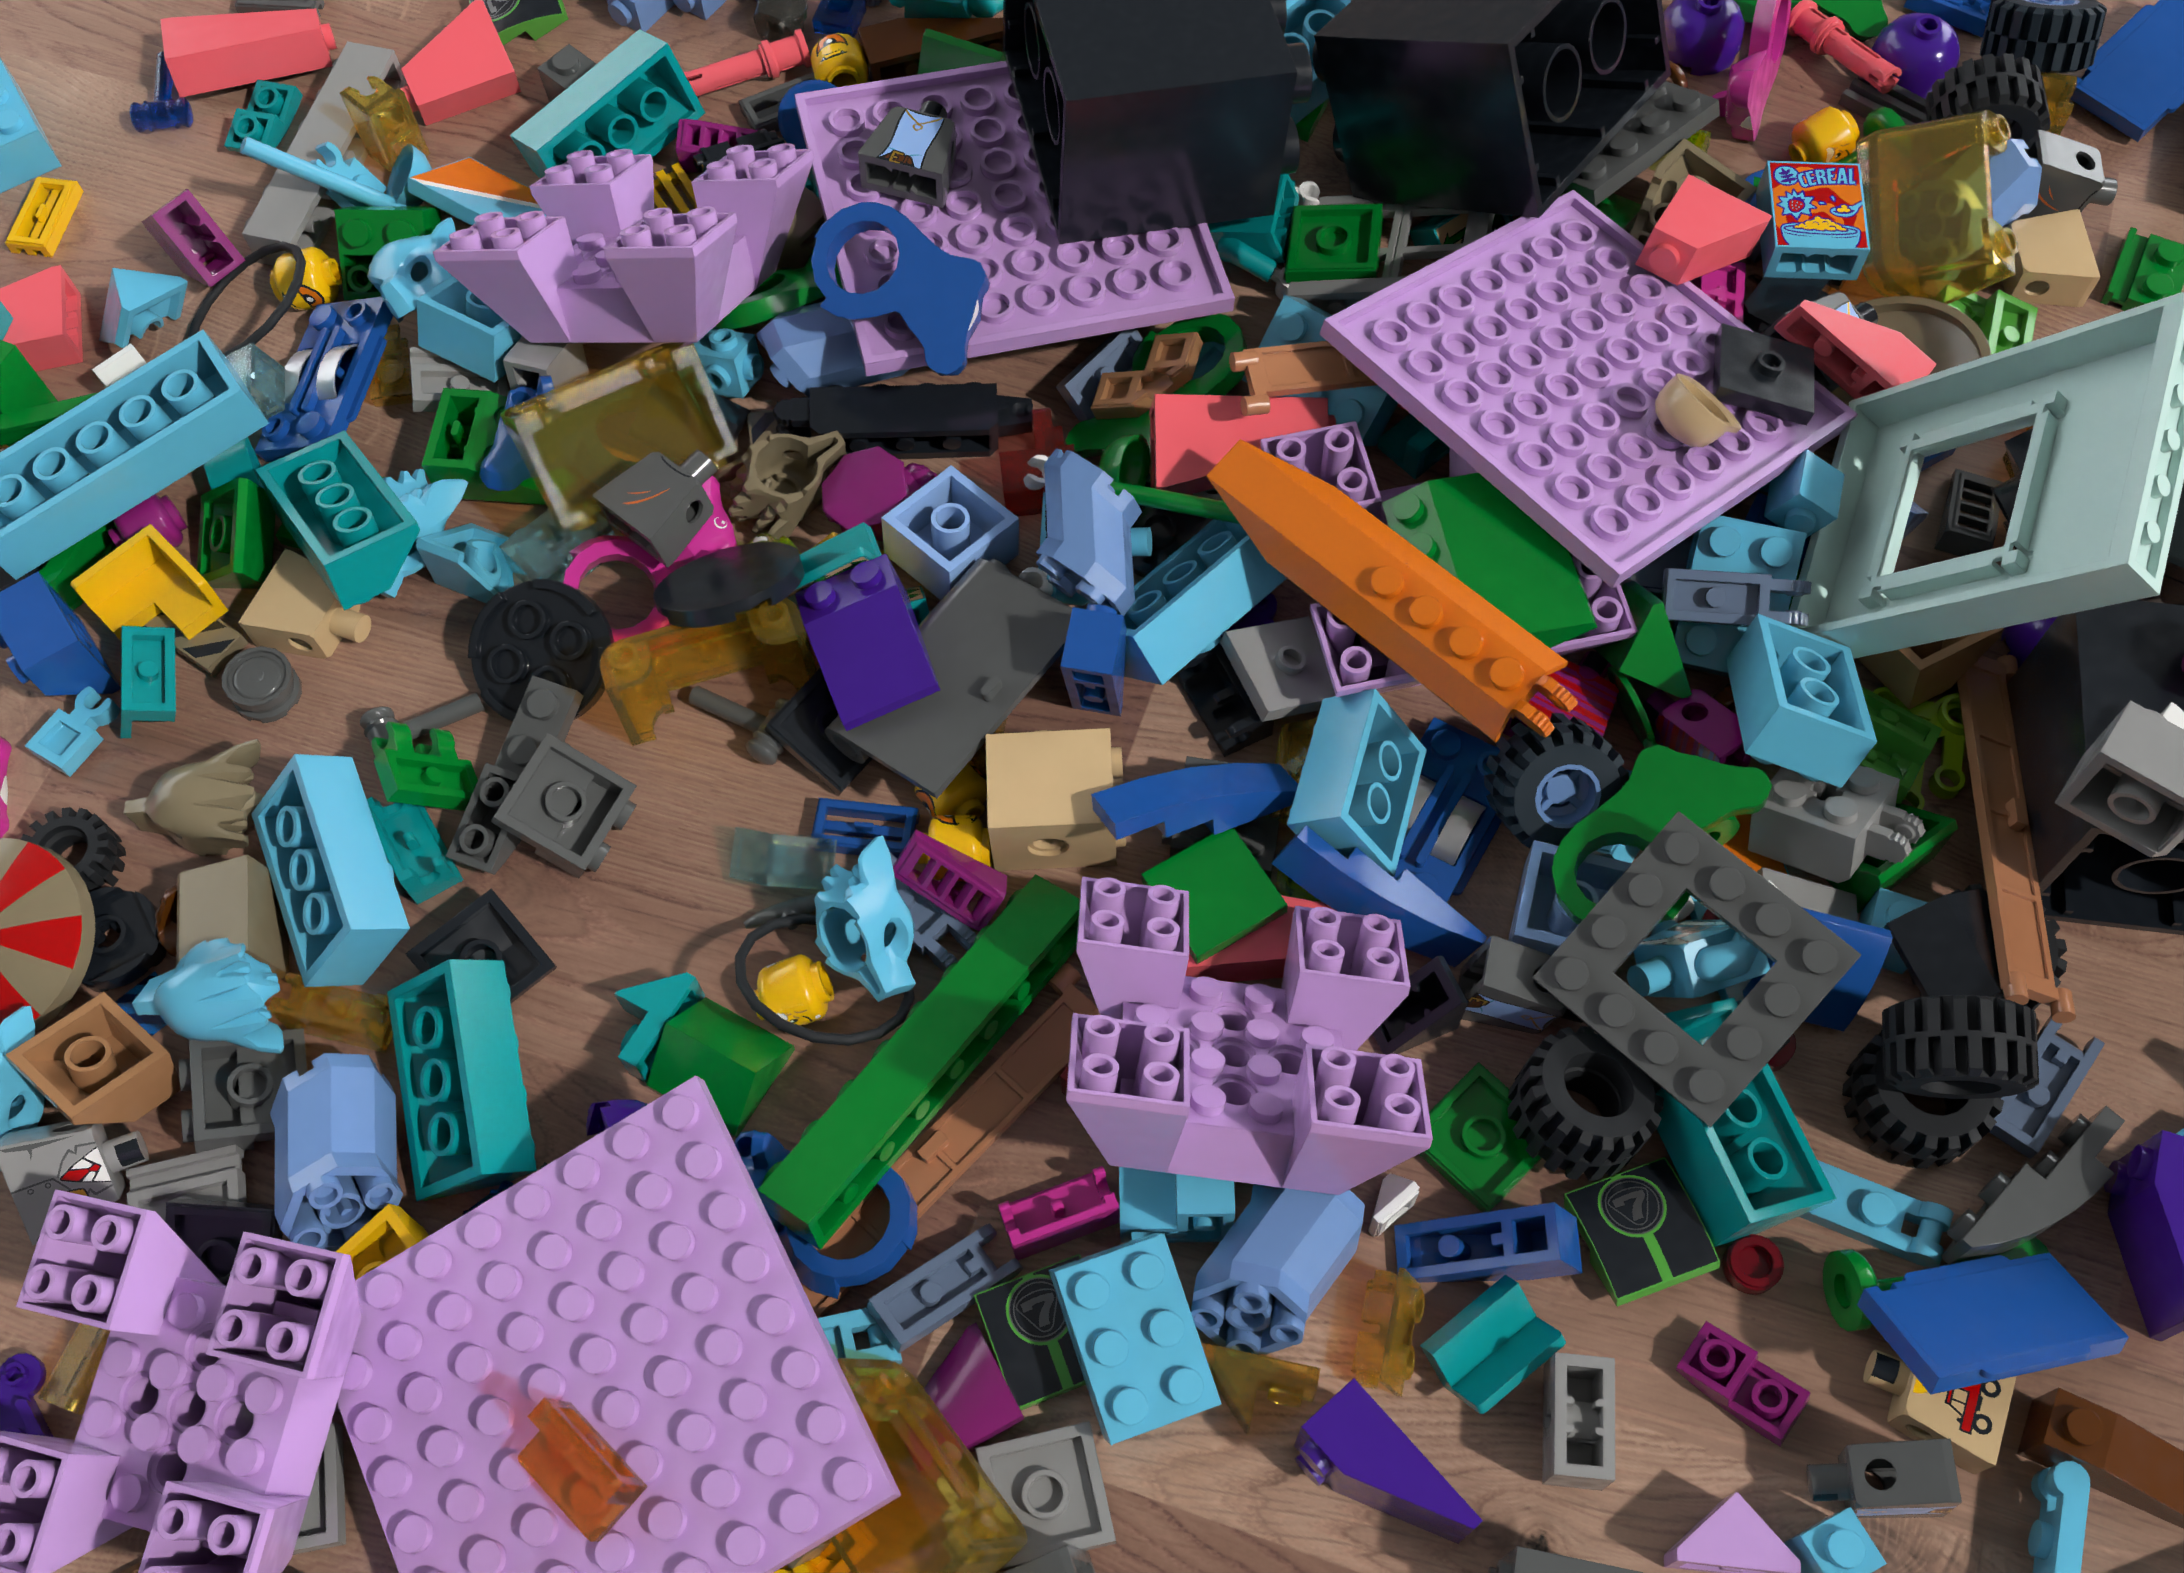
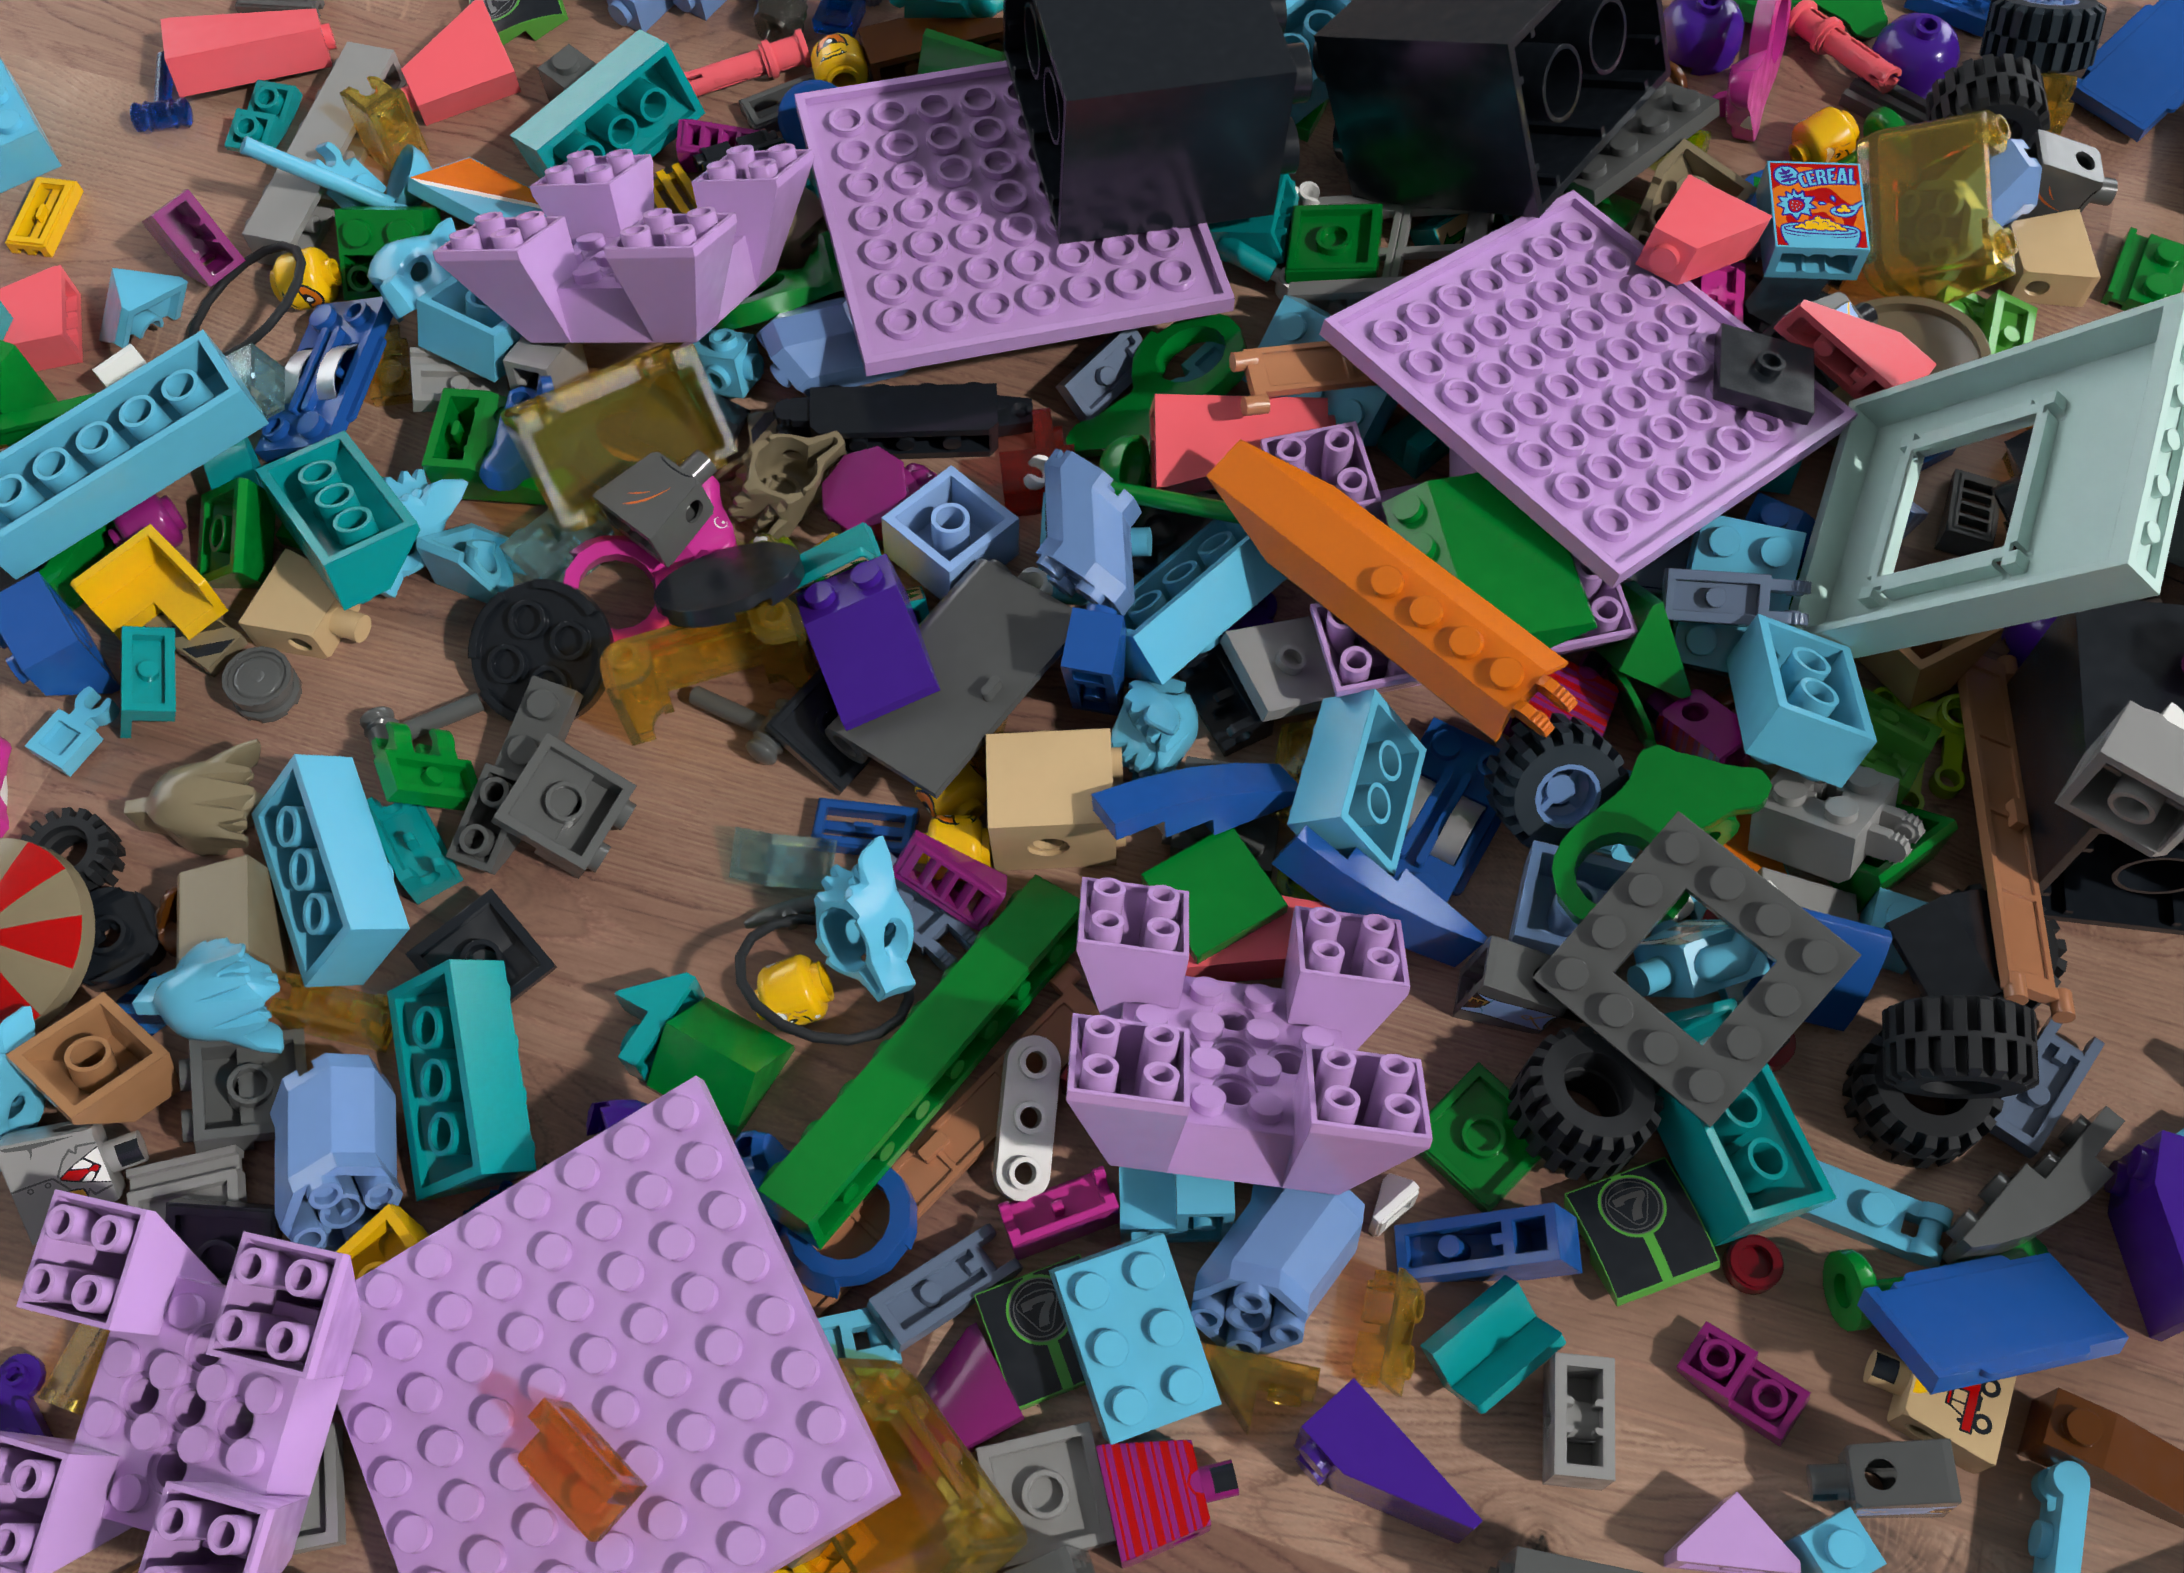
(911, 154): dark grey torso -> none
(929, 288): blue animal -> none
(1013, 1140): none -> white plate
(1155, 727): none -> medium azure piece
(1160, 1495): none -> torso
(1167, 369): medium nougat tile -> none
(1429, 1010): black slope -> none
(1693, 412): tan cap -> none
(1805, 495): medium azure brick -> none

